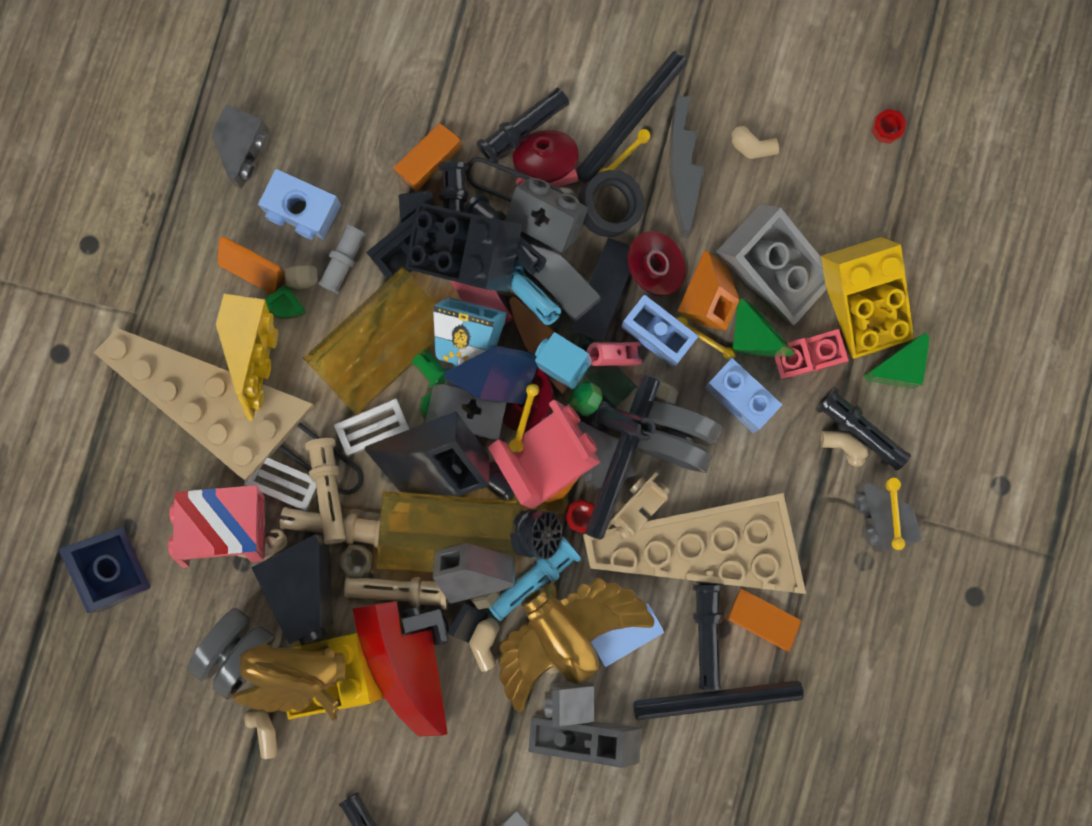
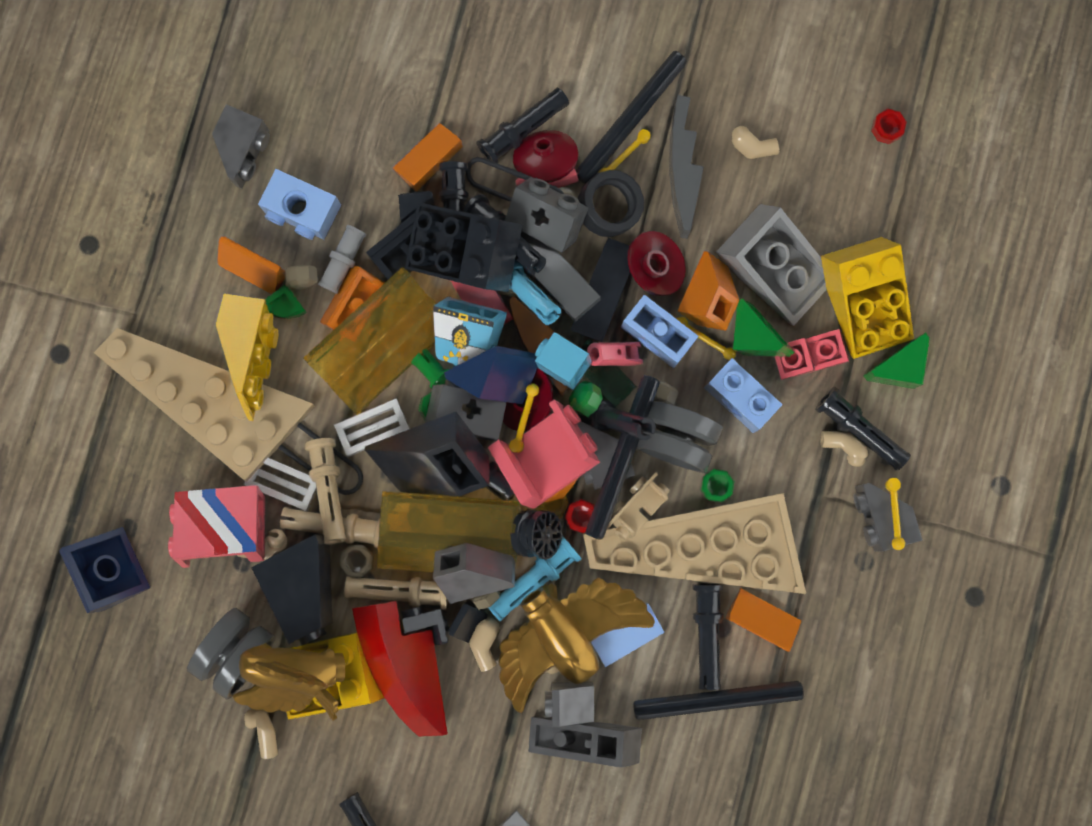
(354, 291): none -> orange slope
(717, 485): none -> green tile

